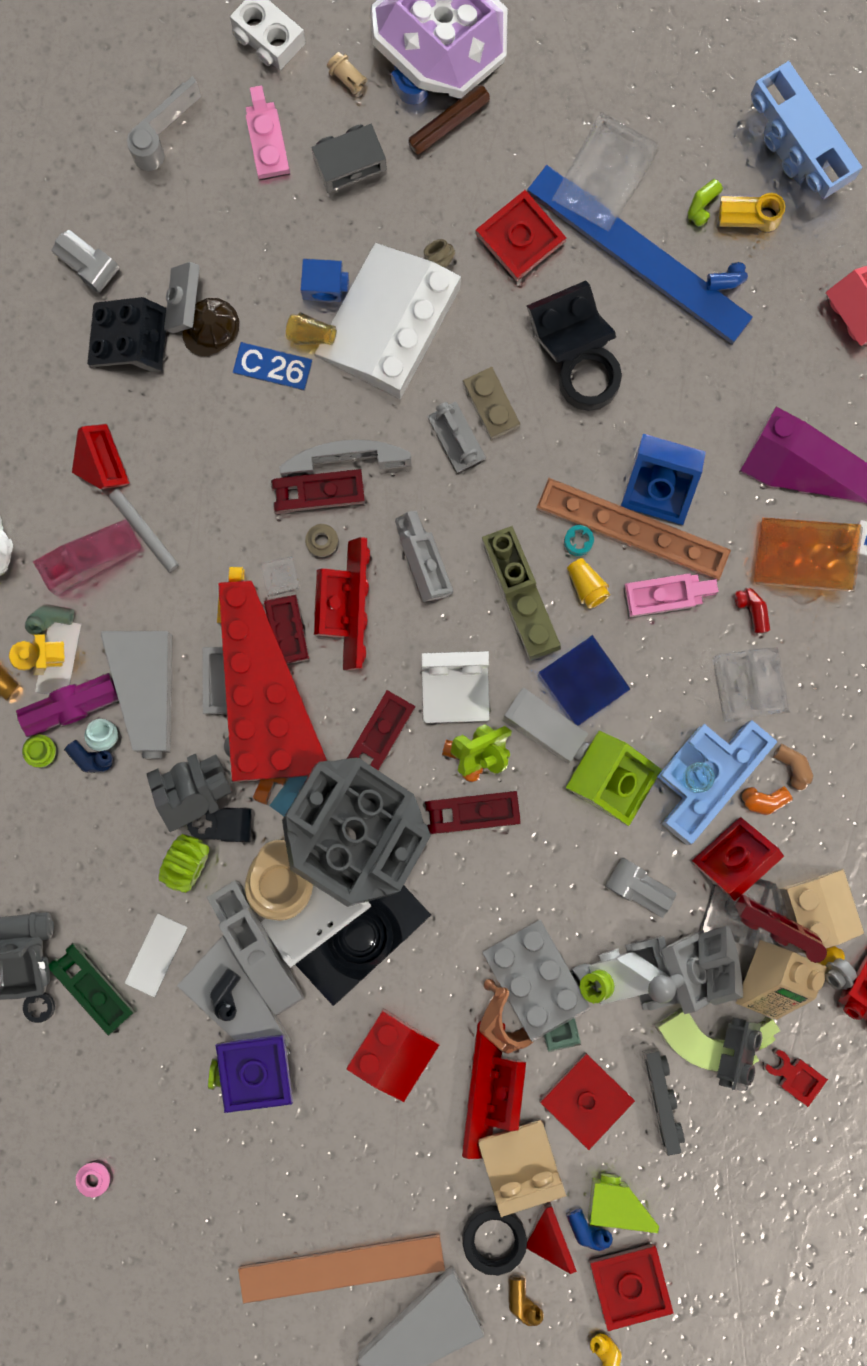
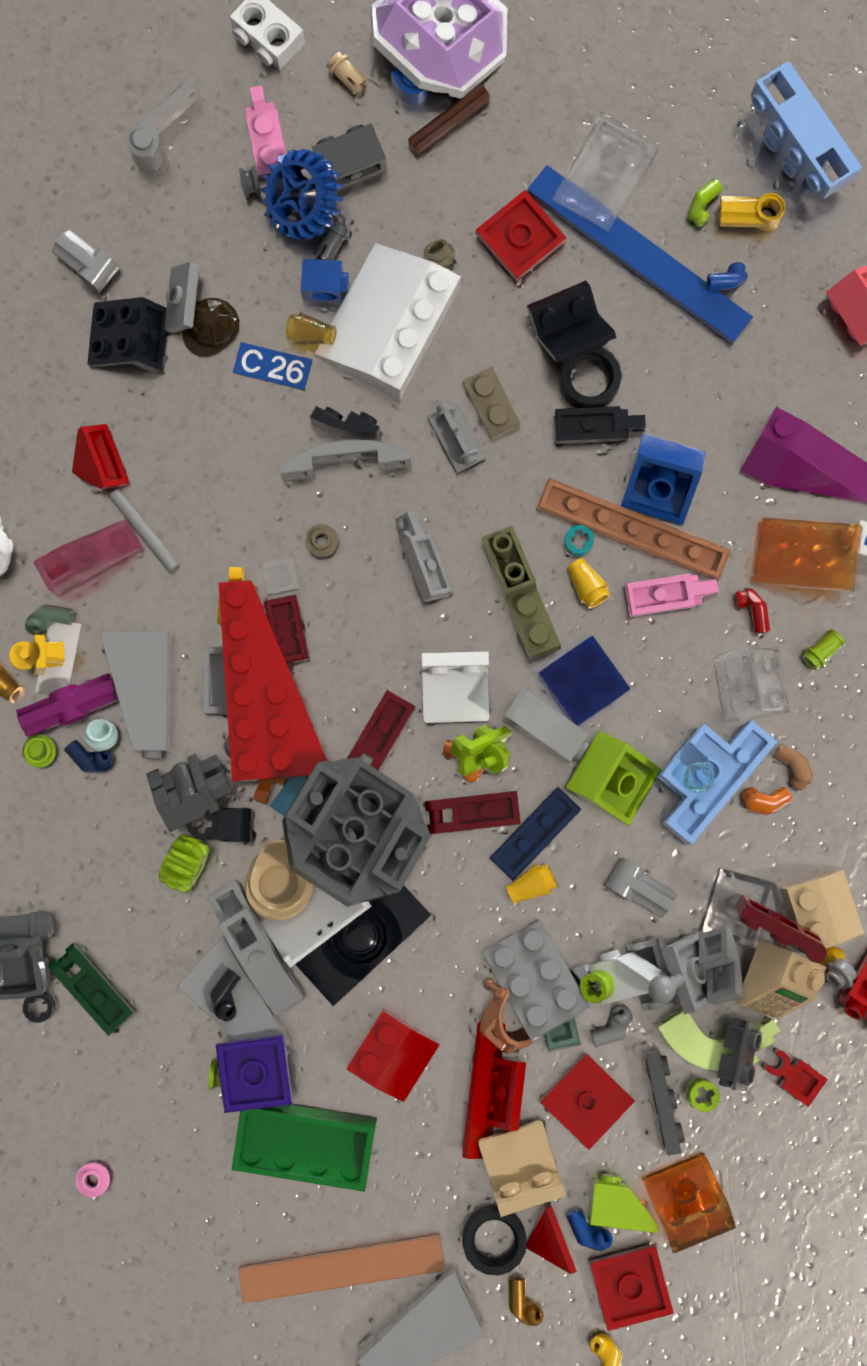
(155, 955): white sticker -> none
(249, 181): none -> dark grey bush
(305, 1145): none -> green slope
(311, 198): none -> blue gear
(318, 491): dark red plate -> none
(331, 242): none -> dark grey pin
(342, 603): red bracket -> none
(355, 426): none -> black slope
(532, 884): none -> yellow cone
(535, 833): none -> dark blue tile
(596, 424): none -> black hinge
(616, 1028): none -> light grey arm
(689, 1203): none -> clear orange slope
(712, 1096): none -> lime bush
(738, 858): red plate -> none
(823, 650): none -> lime pin

